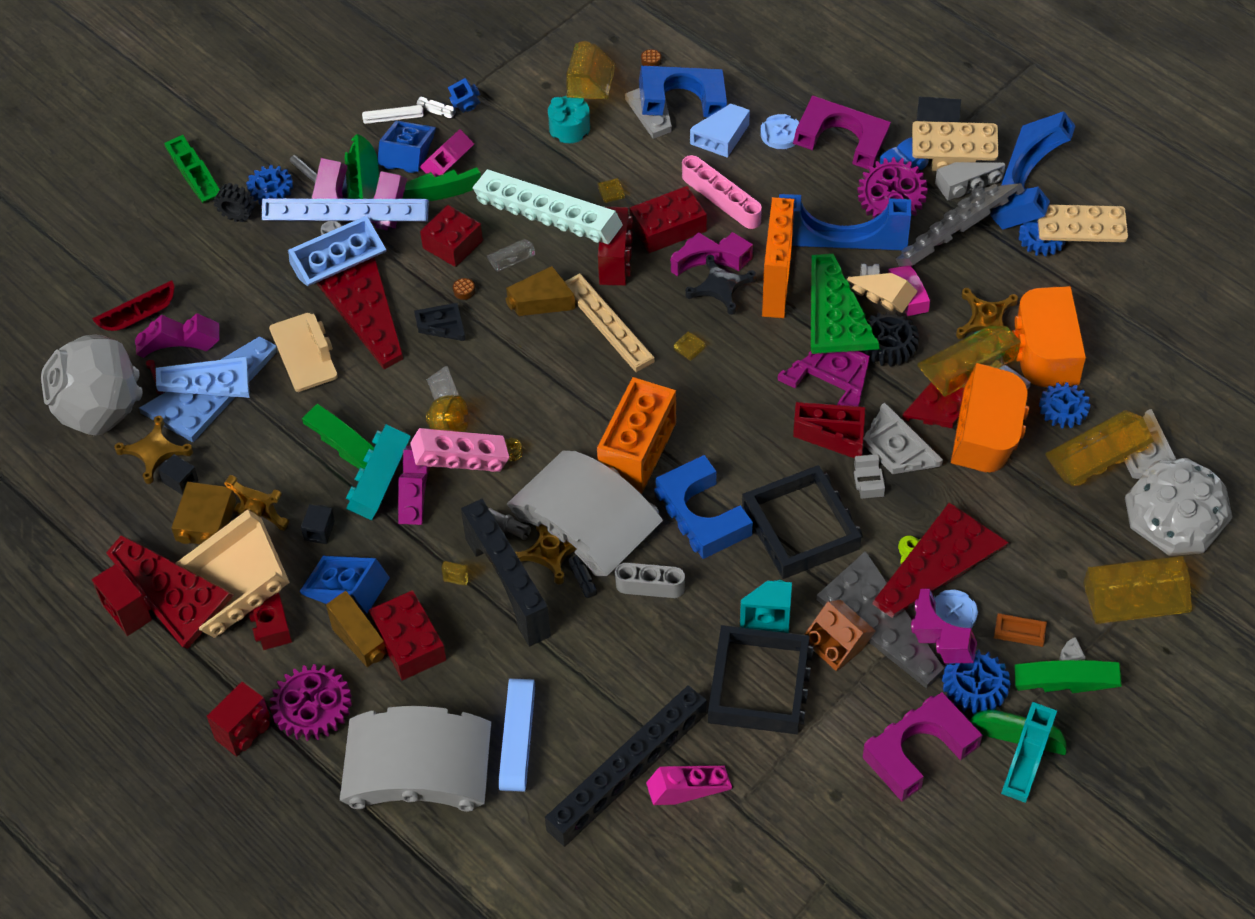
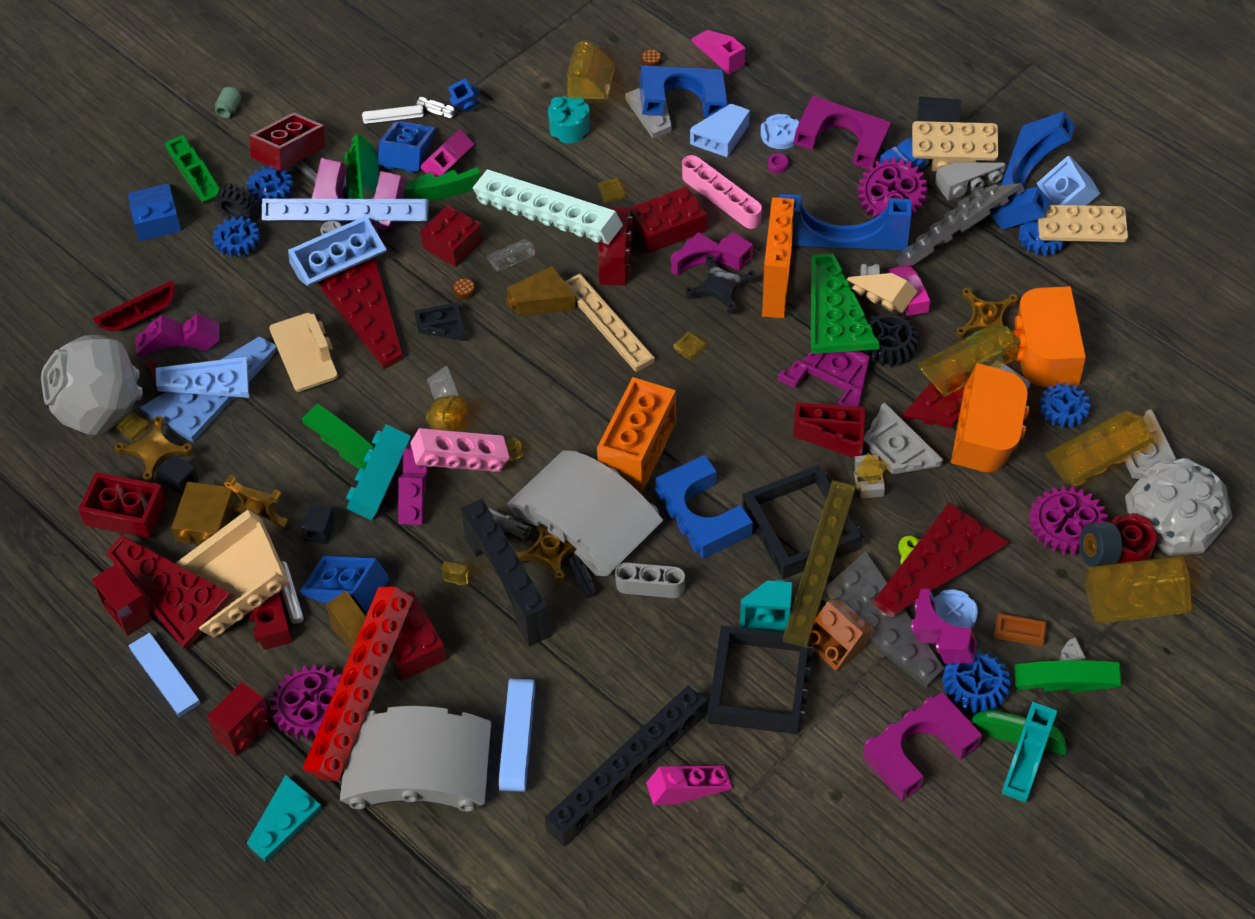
(122, 505): none -> dark red brick
(132, 426): none -> clear yellow tile
(154, 212): none -> blue slope
(164, 675): none -> light blue tile
(227, 102): none -> sand green brick
(236, 236): none -> blue gear
(283, 819): none -> teal wing
(287, 141): none -> dark red brick
(291, 599): none -> white axle
(357, 684): none -> red brick
(721, 49): none -> dark pink slope
(778, 163): none -> magenta tile
(819, 564): none -> clear yellow tile
(870, 469): none -> clear yellow tile
(1052, 508): none -> magenta gear
(1068, 184): none -> light blue slope
(1100, 544): none -> black wheel
(1137, 537): none -> dark red brick

